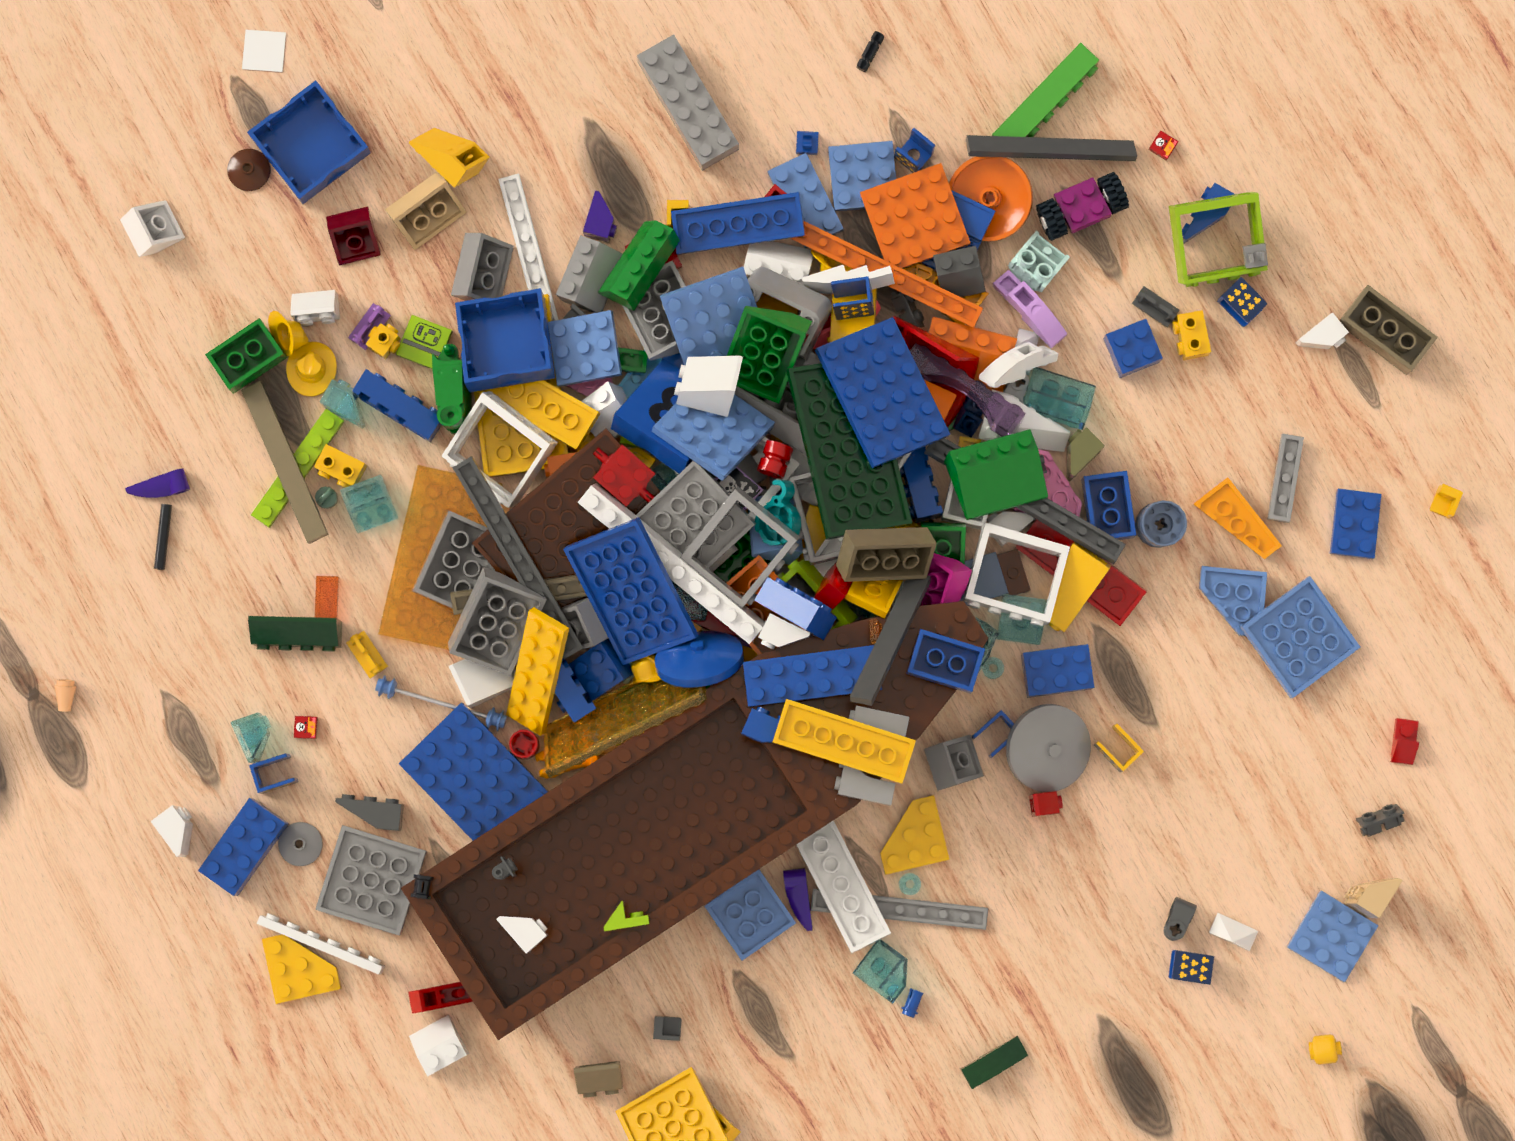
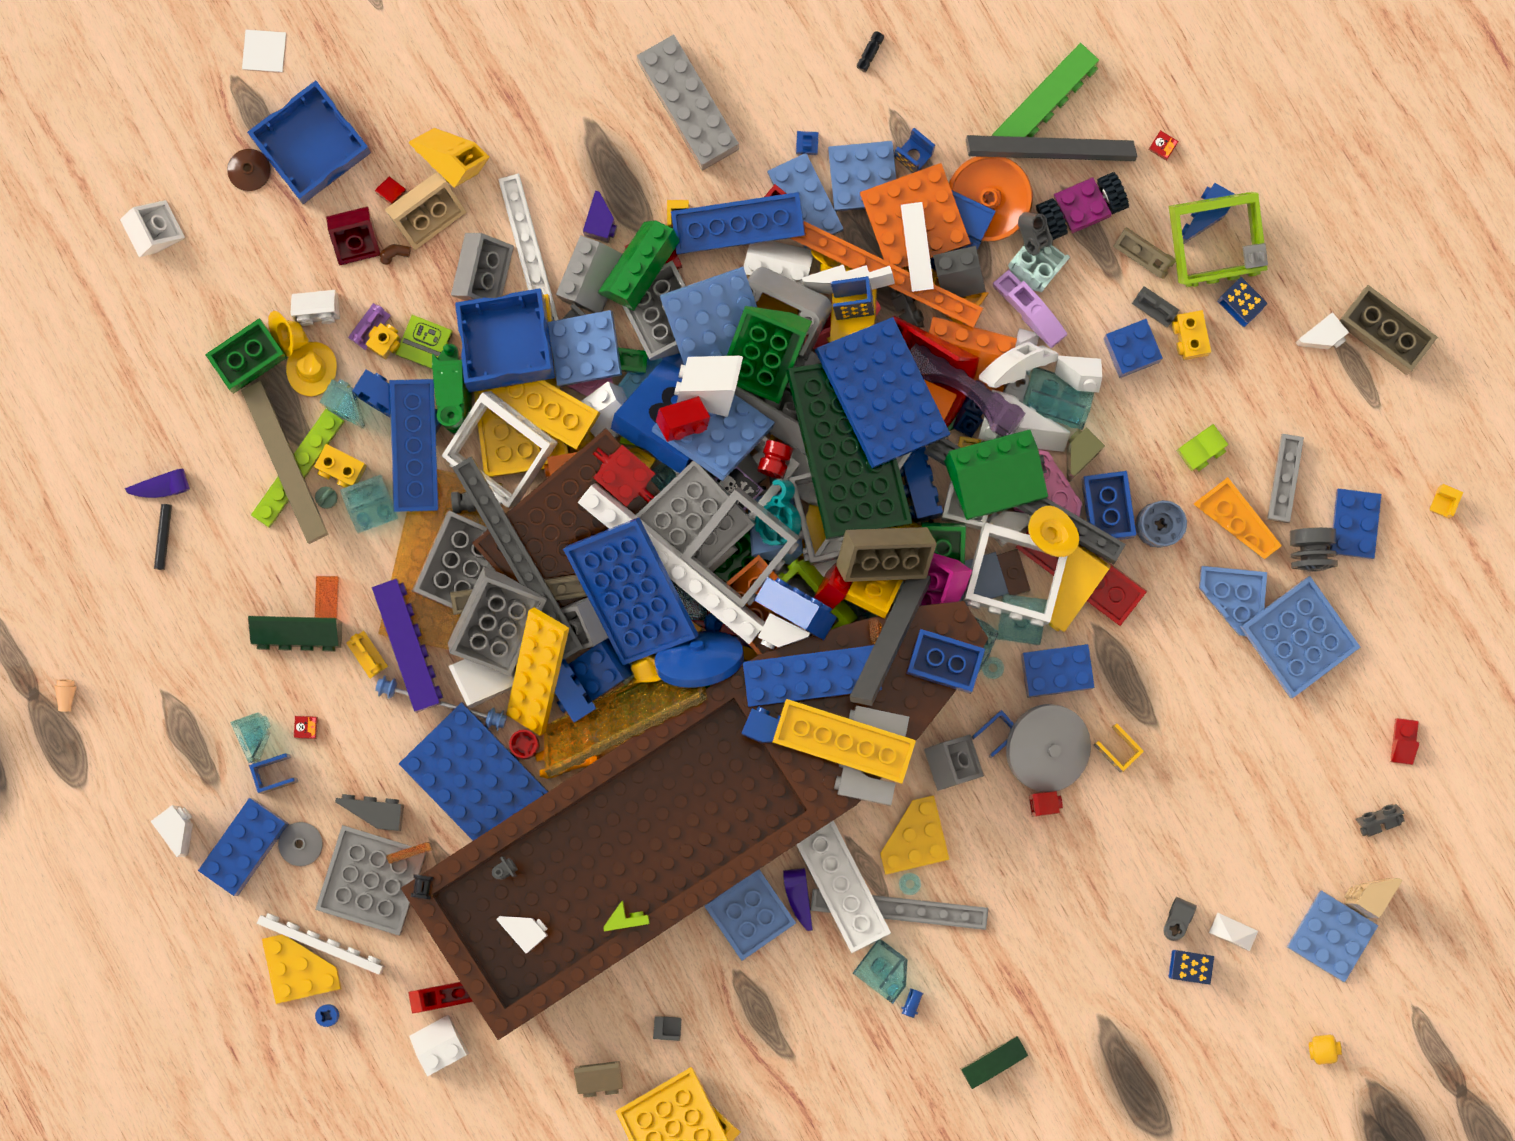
(330, 1014): none -> blue wheel
(390, 190): none -> red slope
(393, 250): none -> reddish brown arm
(406, 645): none -> dark purple brick
(409, 852): none -> clear orange tile
(413, 445): none -> blue plate
(461, 502): none -> dark grey wheel
(683, 419): none -> red brick
(712, 623): none -> blue plate
(917, 246): none -> white slope
(1034, 231): none -> dark grey piece
(1053, 531): none -> yellow hat
(1080, 372): none -> white slope
(1144, 253): none -> dark tan plate
(1203, 447): none -> lime brick
(1313, 548): none -> dark grey wheel

